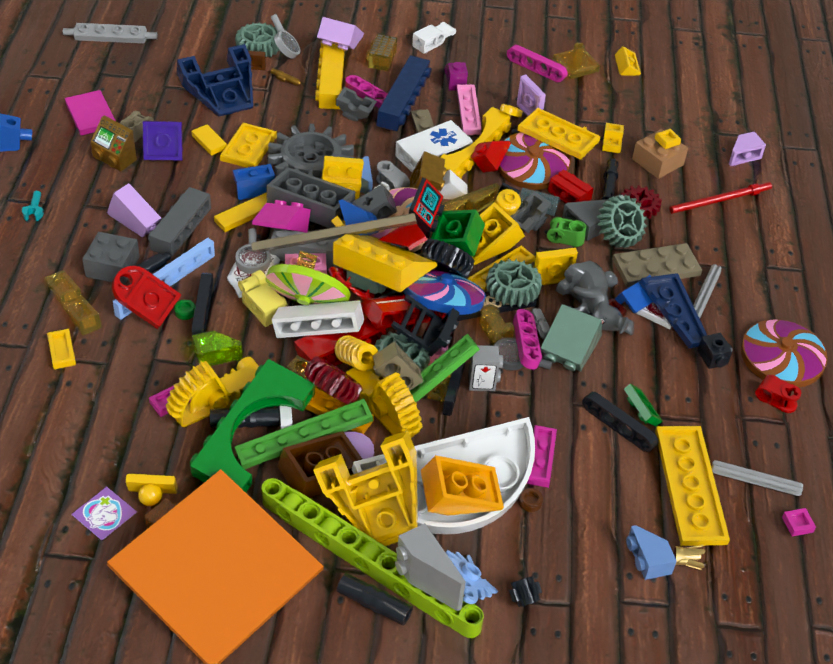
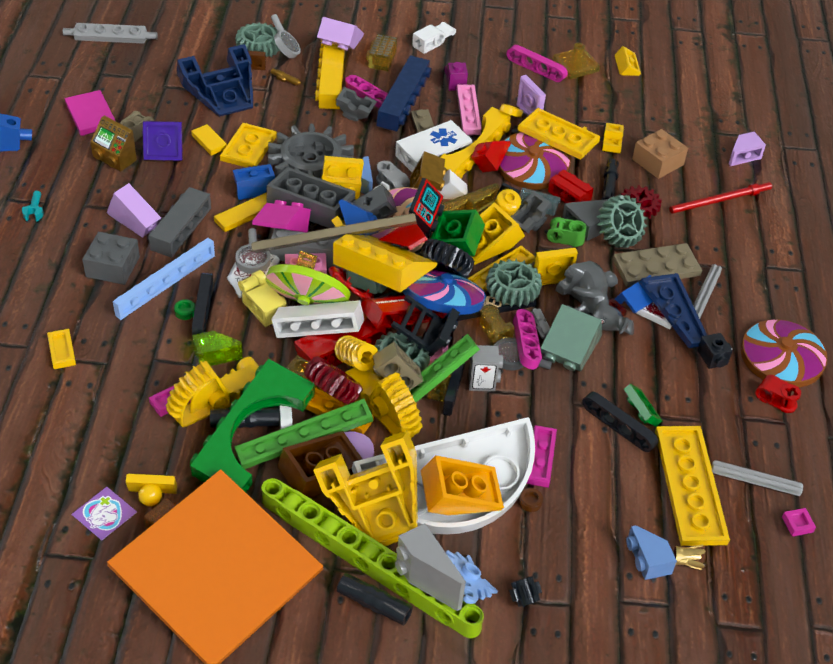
(73, 302): clear yellow slope -> none
(145, 295): red tile -> none
(155, 262): black cylinder -> none
(667, 139): yellow tile -> none

